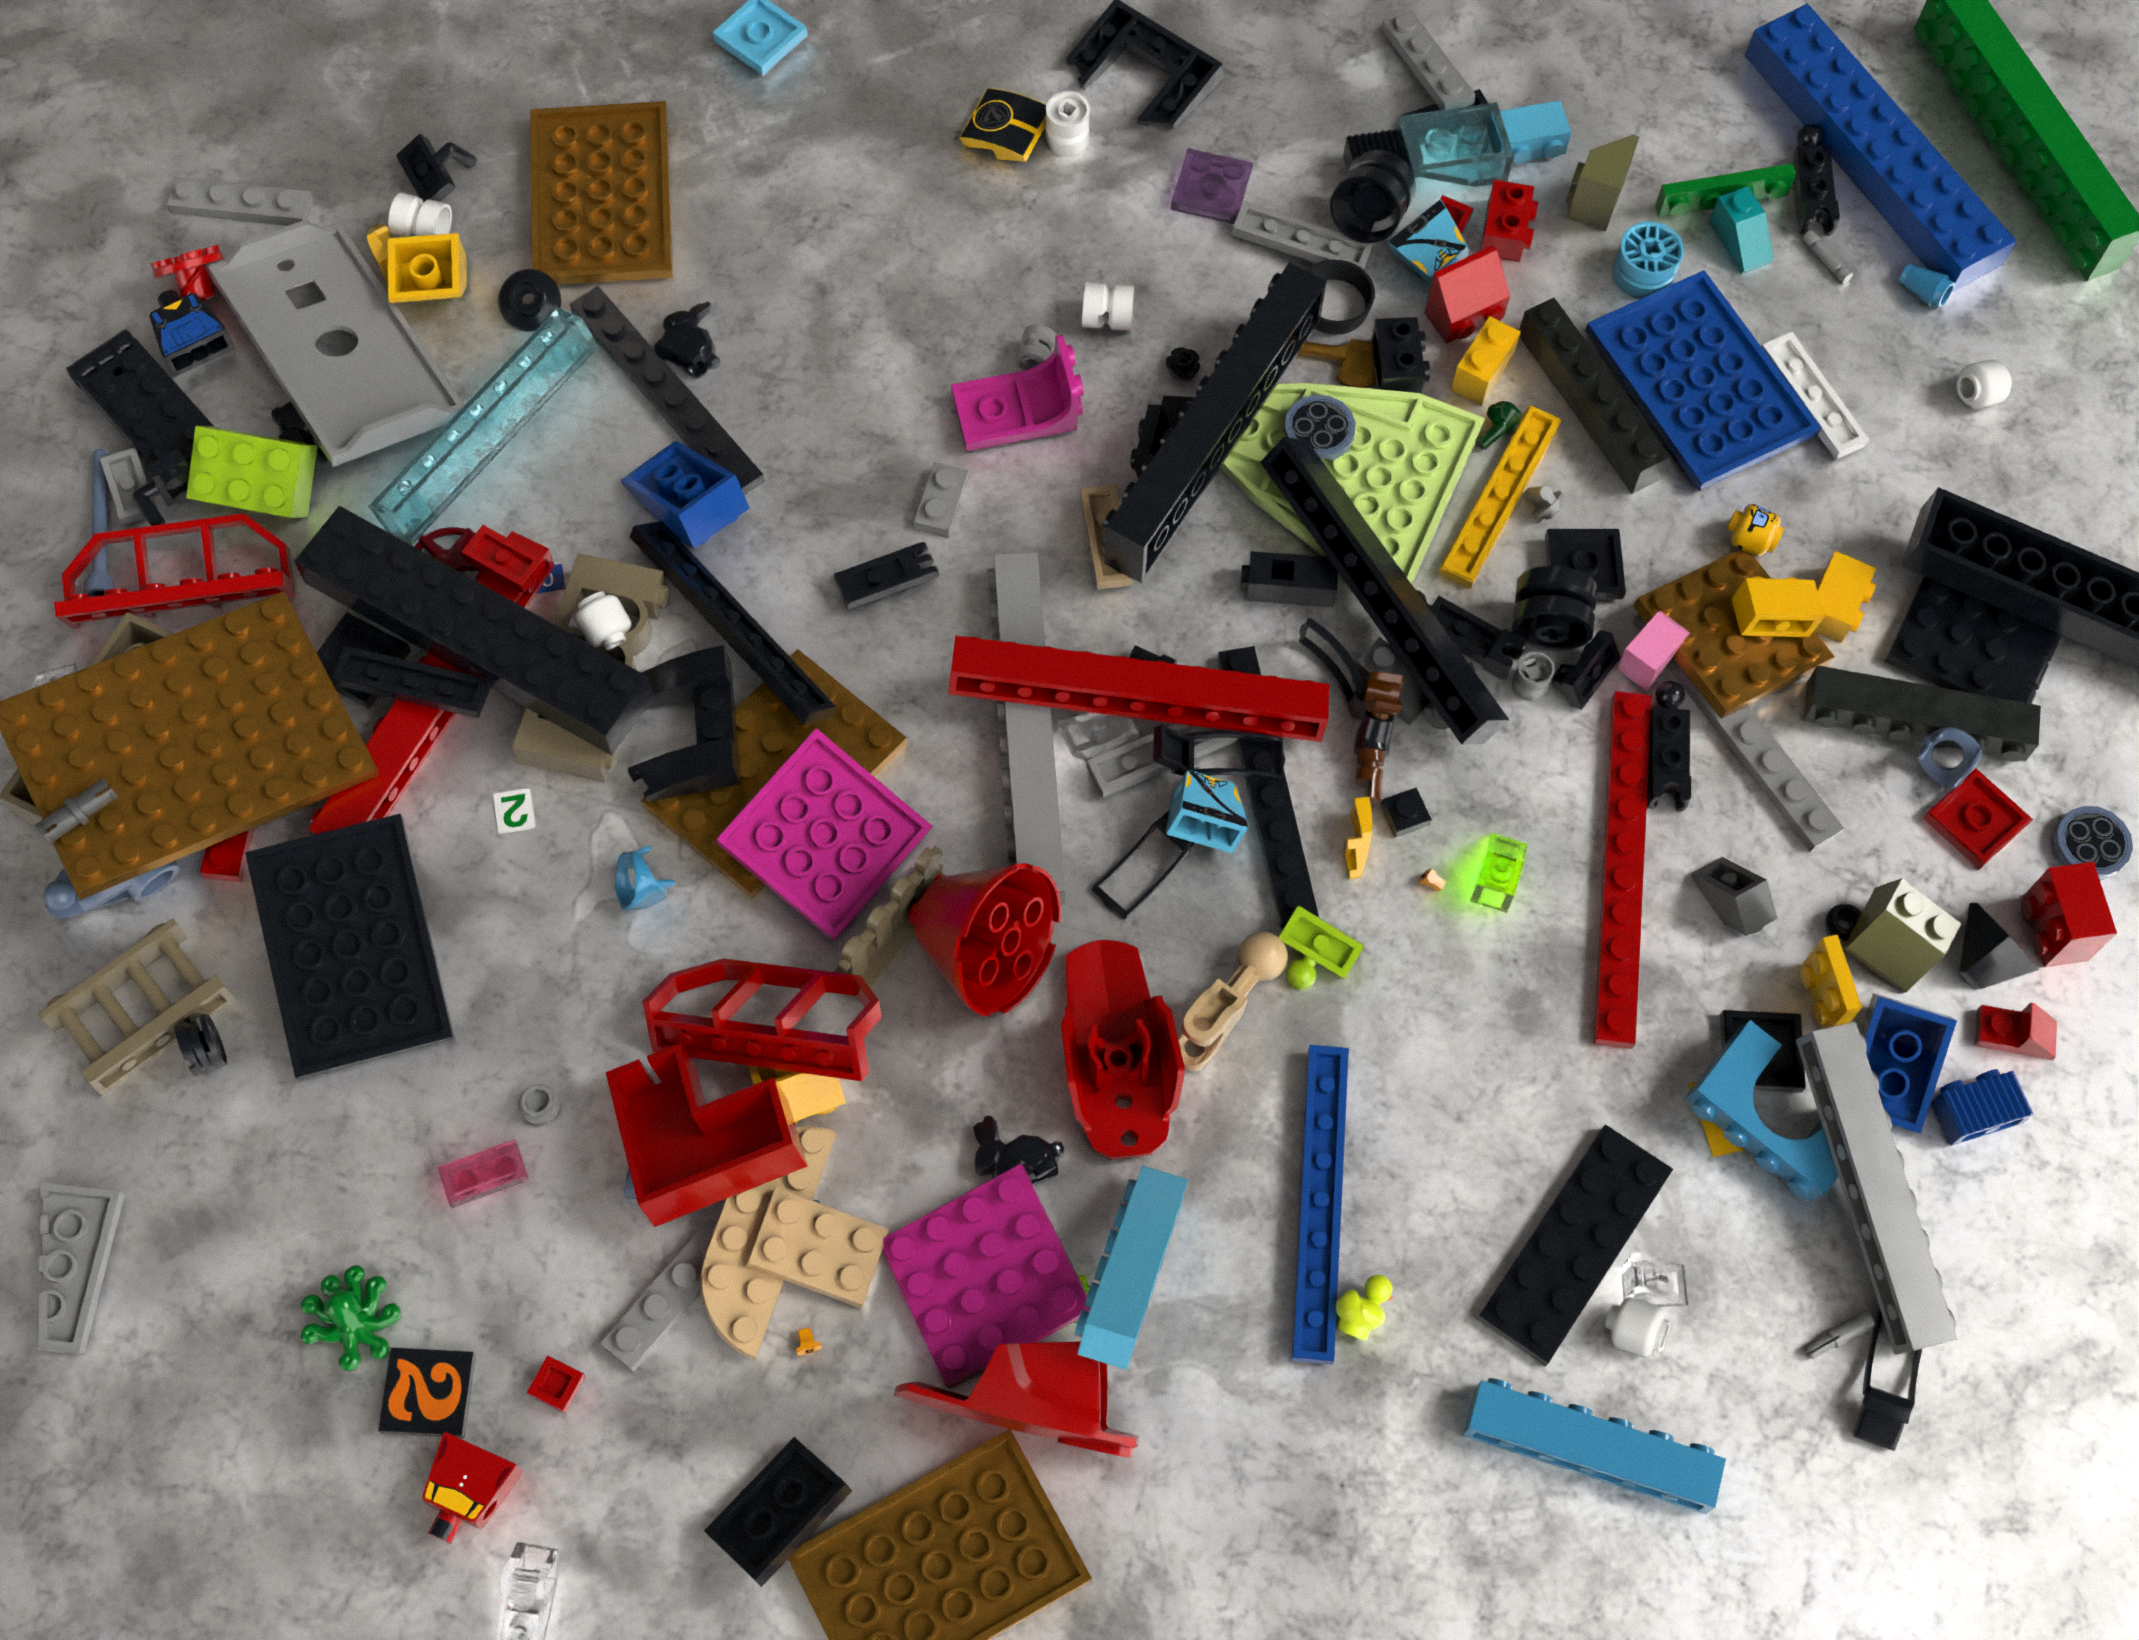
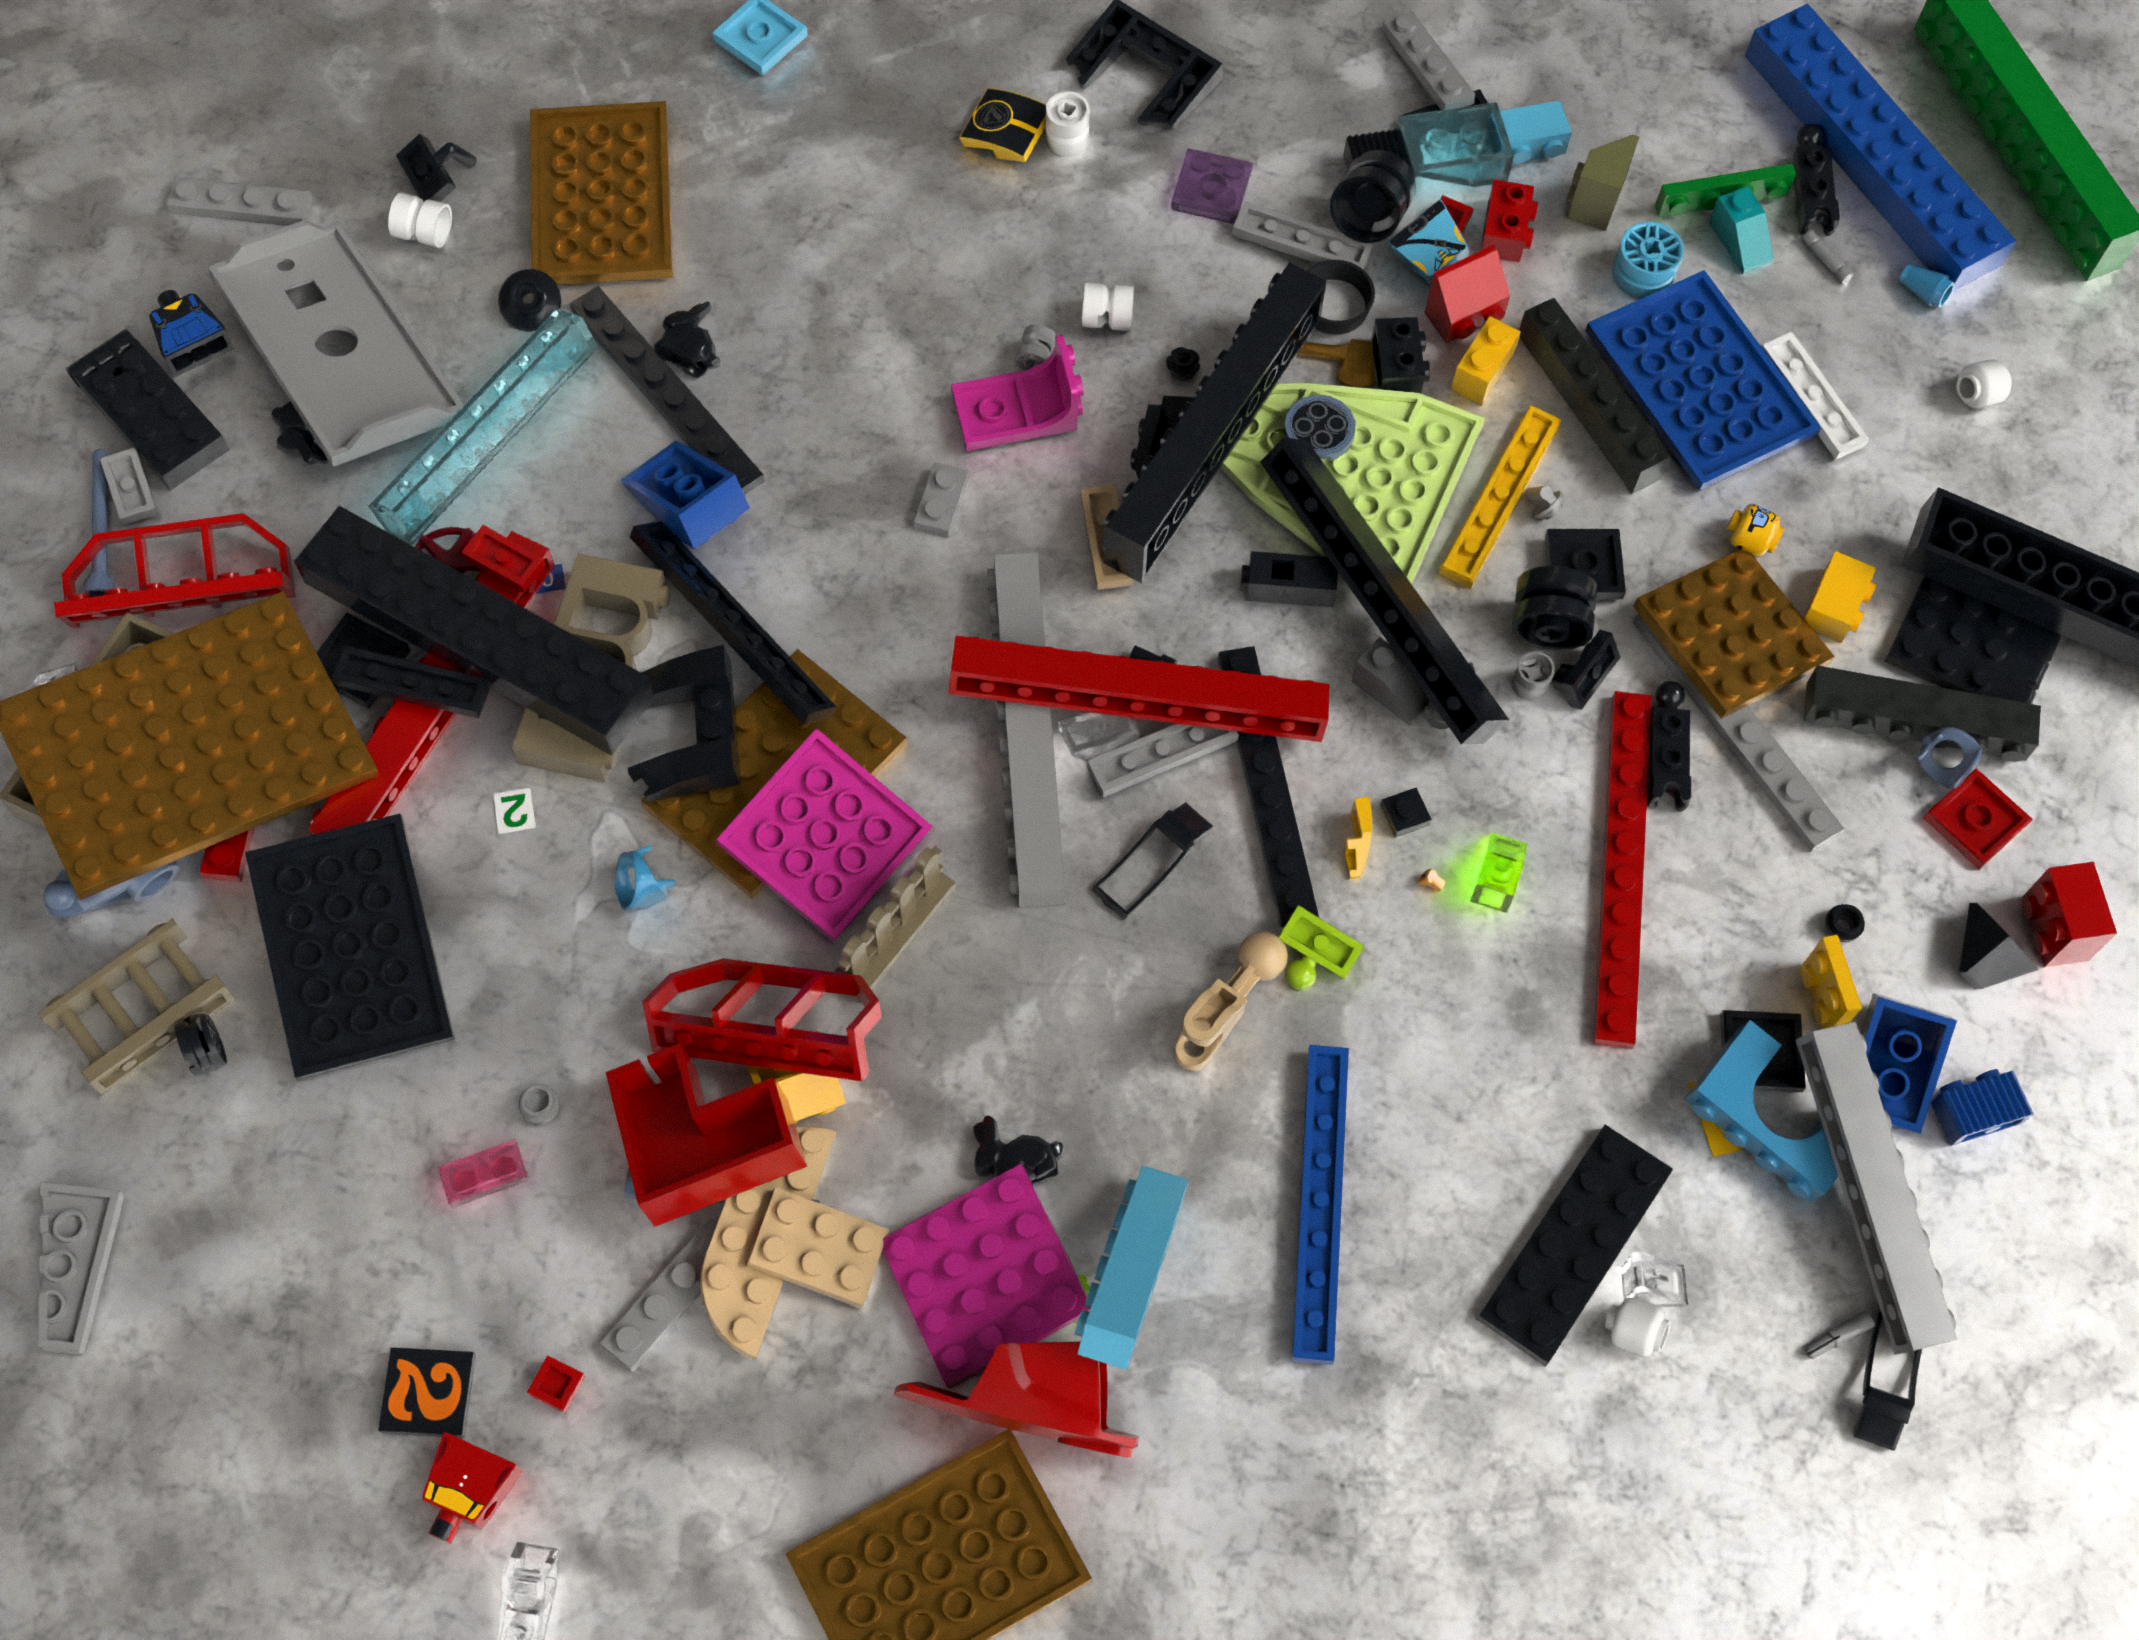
(76, 811): dark grey pin -> none
(169, 480): black plate -> none
(191, 271): red plate -> none
(251, 471): lime brick -> none
(350, 1317): green animal -> none
(378, 244): yellow slope -> none
(426, 268): yellow slope -> none
(602, 620): white head -> none
(778, 1511): black plate -> none
(807, 1342): light orange piece -> none
(886, 575): black hinge -> none
(989, 932): red cone -> none
(1119, 1049): red piece -> none
(1177, 752): black piece -> none
(1207, 812): medium azure torso -> none
(1354, 700): black piece -> none
(1362, 1314): neon yellow animal -> none
(1375, 730): reddish brown piece -> none
(1477, 637): black plate -> none
(1504, 417): dark green plate -> none
(1595, 1446): dark azure brick -> none
(1652, 650): bright pink slope -> none
(1736, 895): dark grey slope -> none
(1777, 607): yellow brick -> none
(1901, 934): olive slope -> none
(2023, 1032): red slope -> none
(2095, 836): tile -> none

